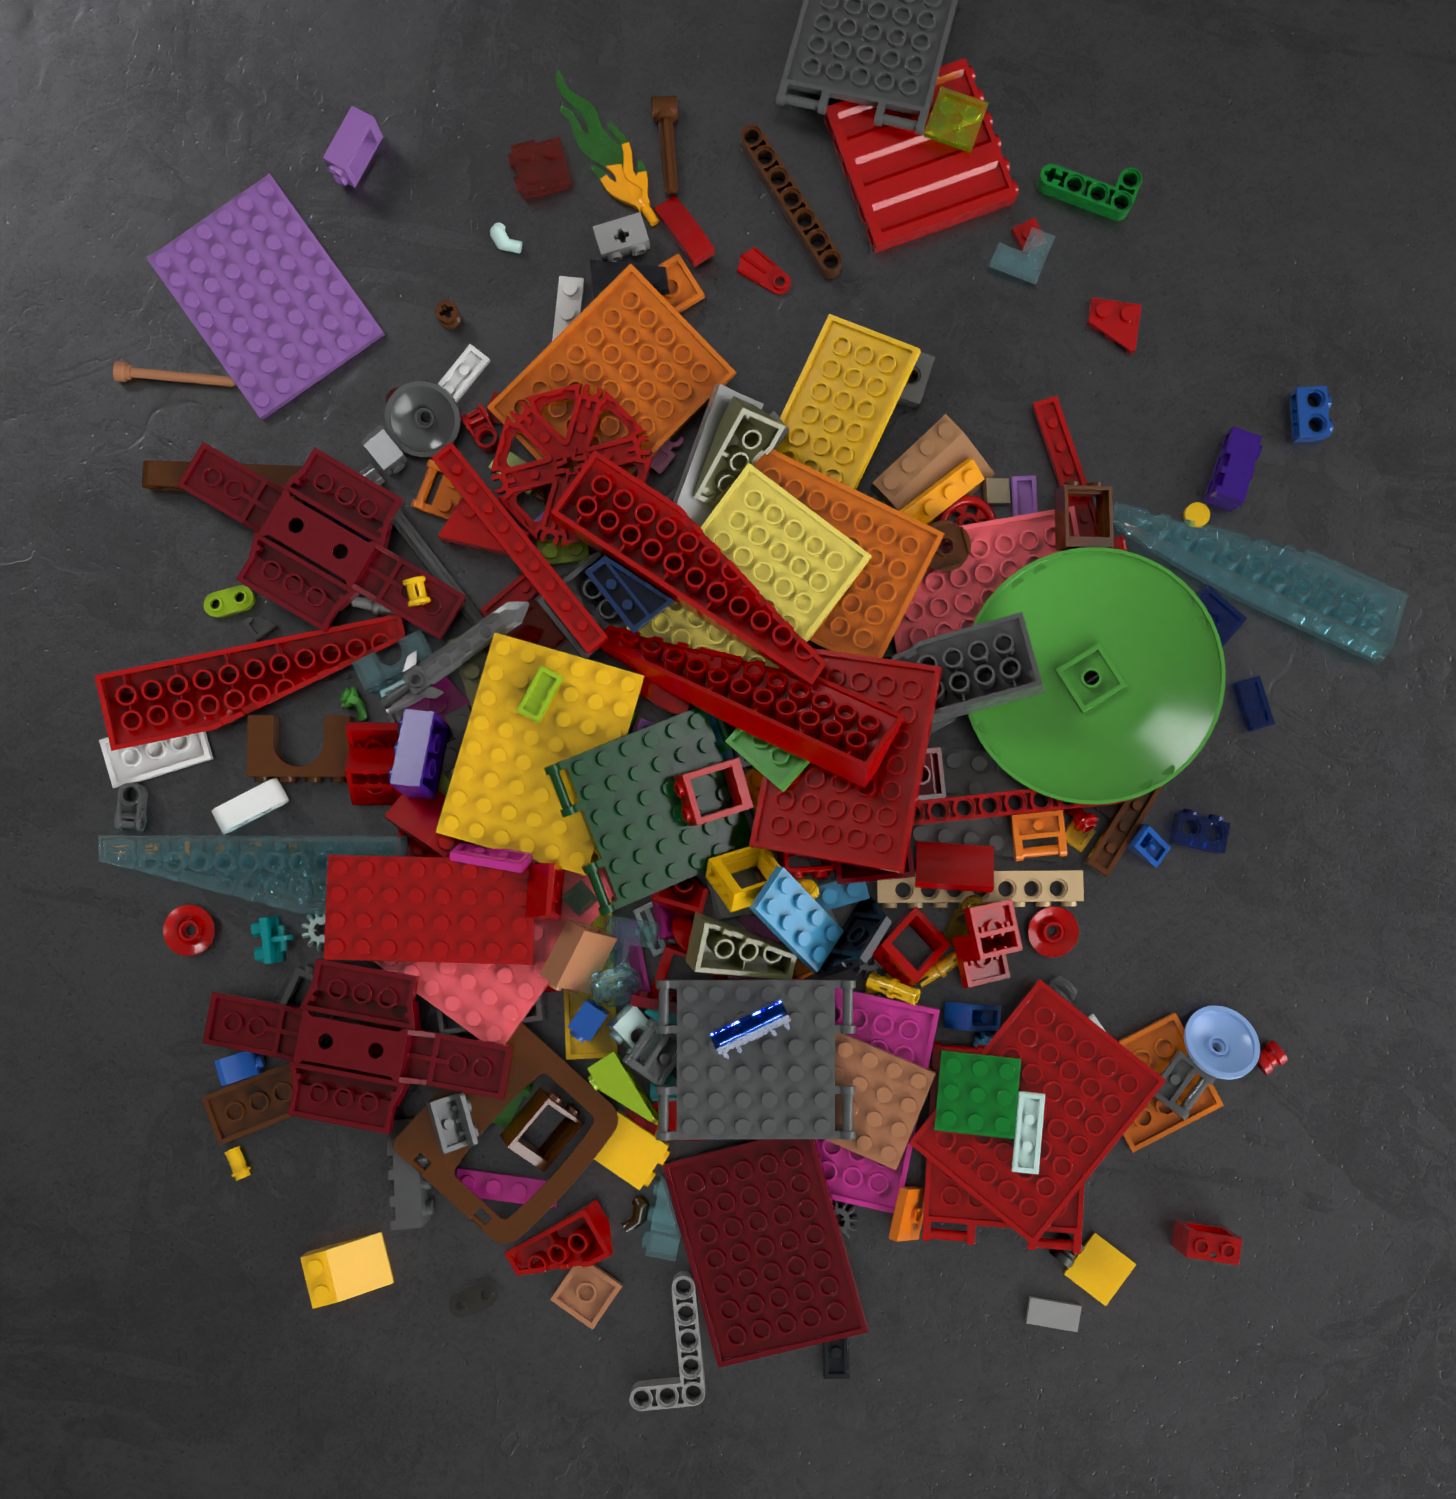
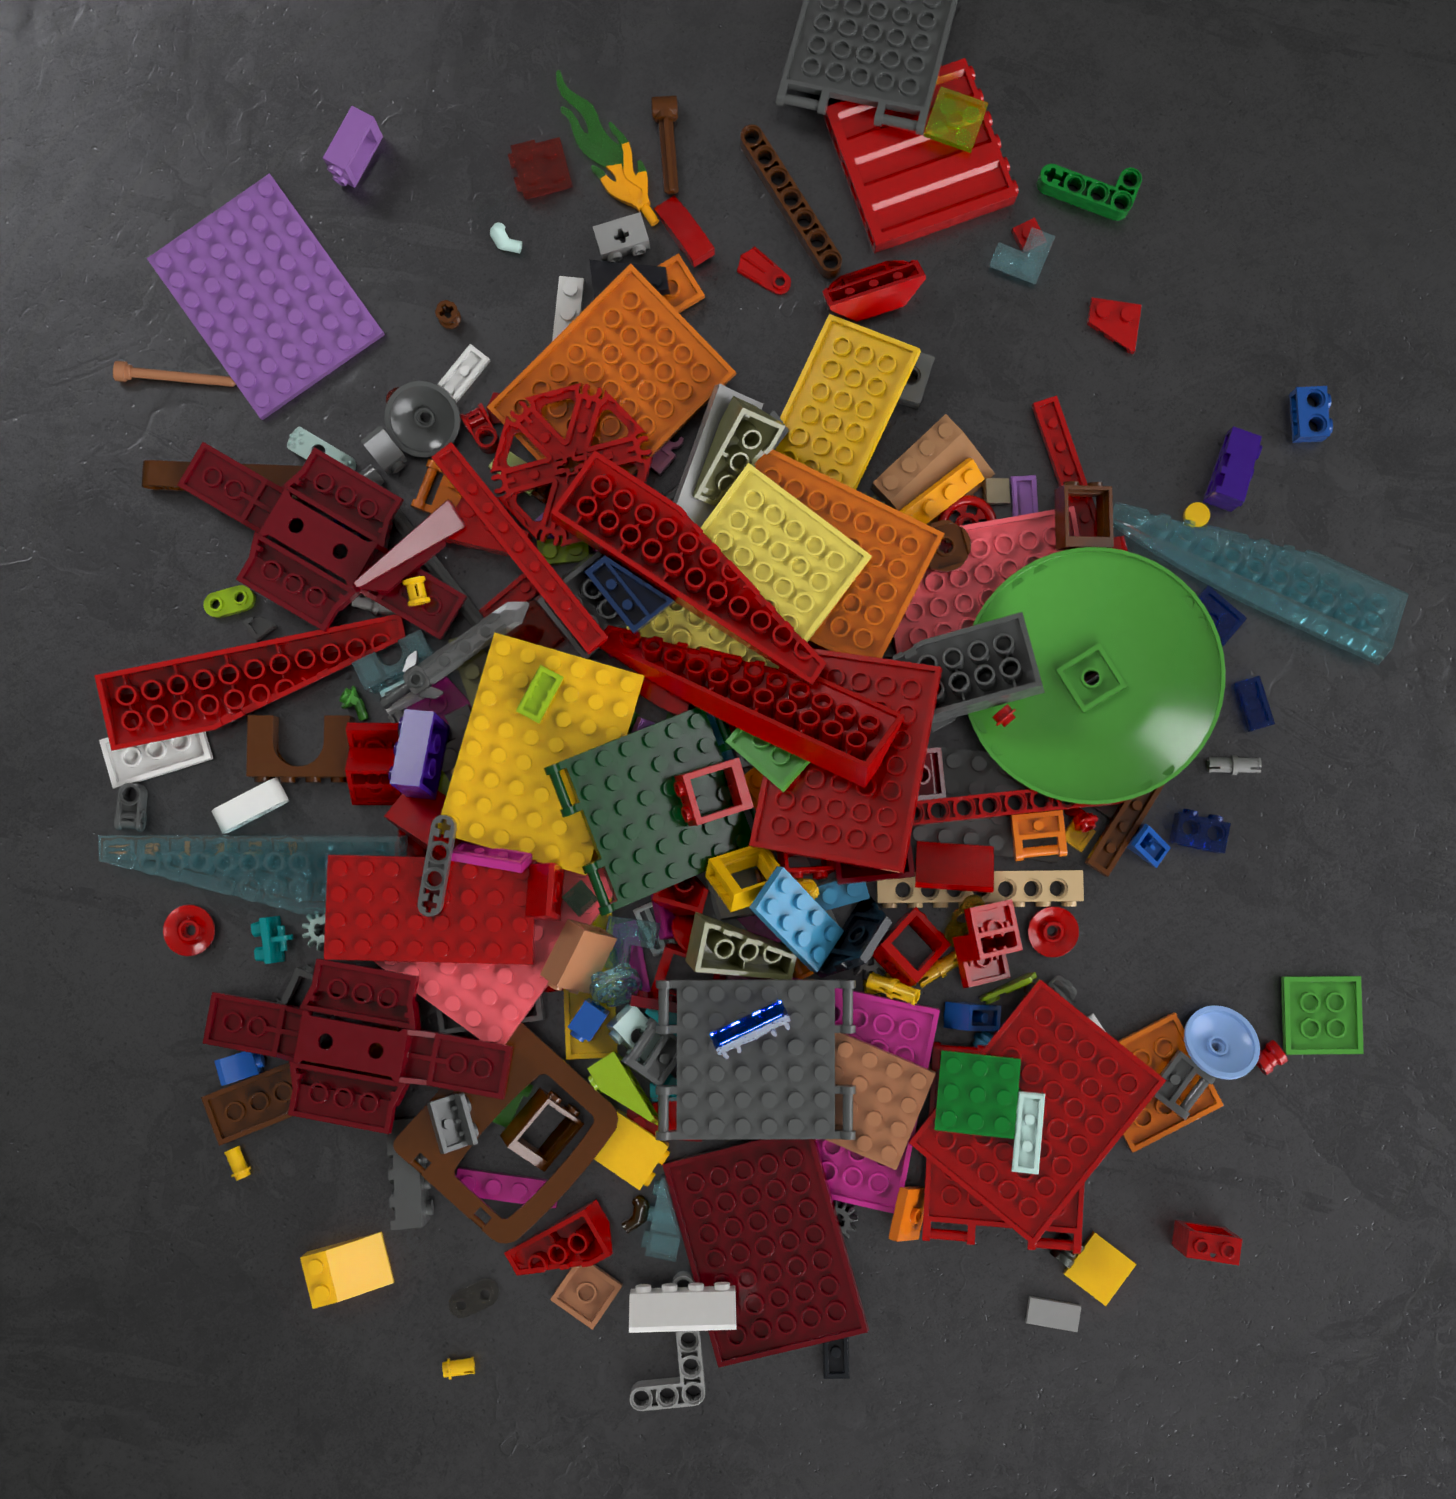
(302, 443): none -> light aqua piece
(412, 551): none -> wedge
(441, 866): none -> dark grey beam
(458, 1367): none -> yellow pin
(682, 1308): none -> white slope
(874, 289): none -> red wedge
(994, 994): none -> lime piece
(1004, 716): none -> red plate
(1234, 764): none -> light grey pin
(1322, 1015): none -> bright green plate

